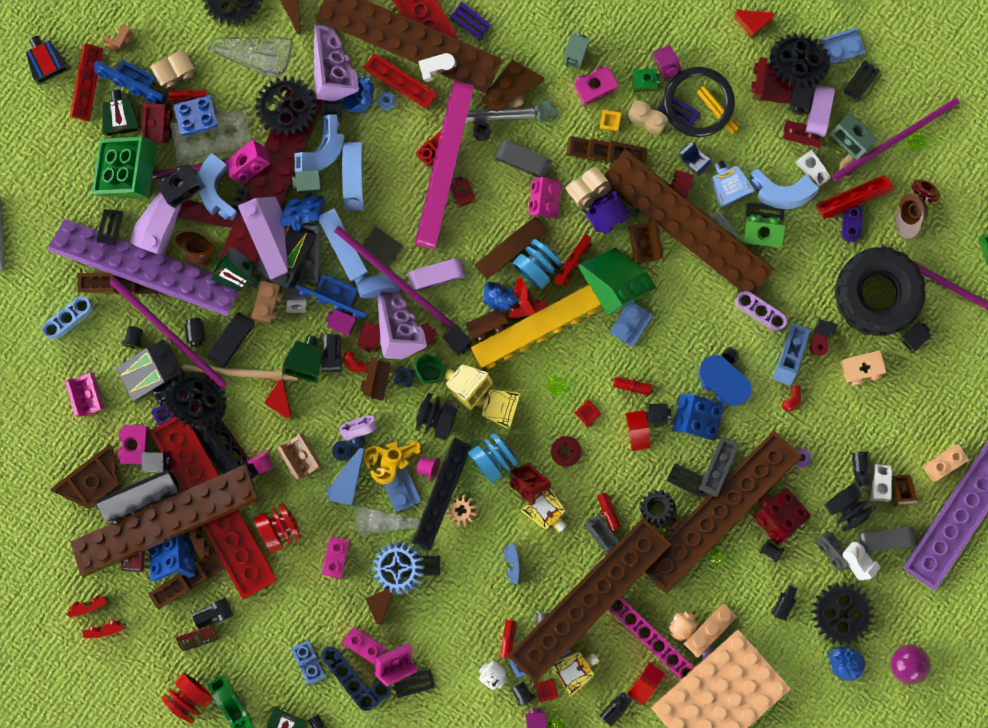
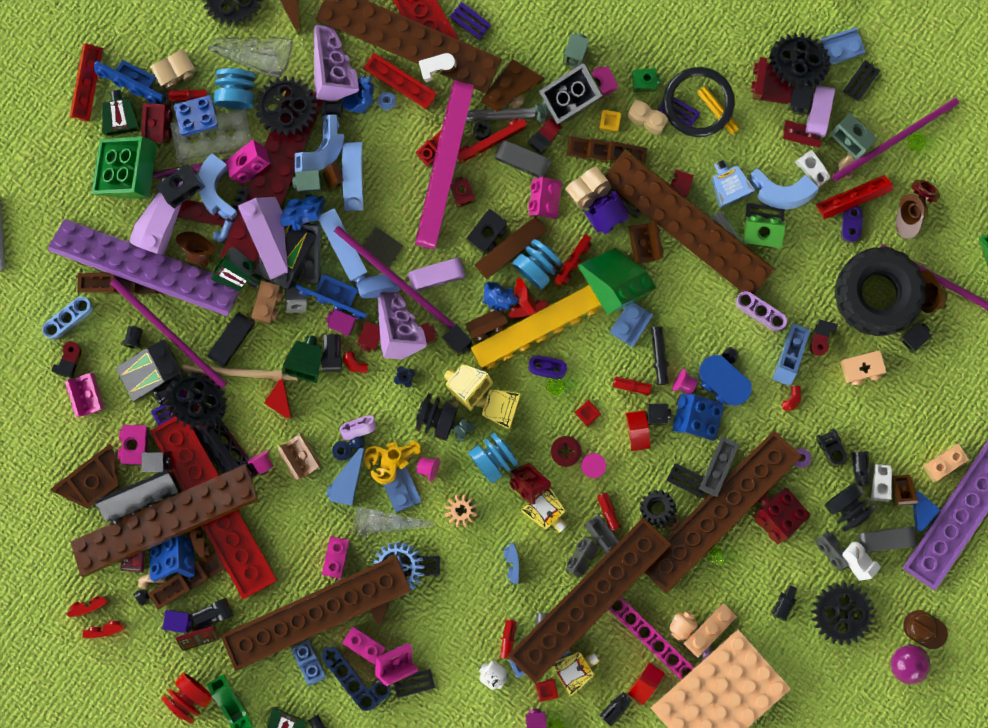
(44, 60): torso -> none
(69, 360): none -> leg
(107, 238): black tile -> none
(124, 37): nougat bracket -> none
(141, 596): none -> black hinge
(145, 579): none -> tan arm
(177, 621): none -> dark purple brick
(194, 332): black brick -> none
(223, 235): none -> medium blue arm
(234, 88): none -> dark azure wheel
(277, 528): red wheel -> none
(316, 613): none -> reddish brown plate
(333, 177): none -> reddish brown slope
(376, 379): reddish brown bracket -> none
(429, 369): green hair -> none
(441, 494): black plate -> none
(462, 427): none -> sand green piece
(488, 221): none -> black brick
(515, 127): none -> red plate
(522, 694): black bush -> none
(545, 136): none -> leg
(547, 367): none -> dark purple plate
(571, 94): none -> black slope
(585, 549): none -> dark grey hinge
(593, 465): none -> dark pink piece
(659, 355): none -> black pin
(666, 61): magenta brick -> none
(684, 382): none -> dark pink piece
(694, 158): dark blue bracket -> none
(753, 21): red slope -> none
(771, 551): black bush -> none
(831, 446): none -> black piece
(847, 663): blue hair -> none
(923, 512): none -> blue slope
(925, 629): none -> reddish brown piece
(935, 294): none -> reddish brown piece

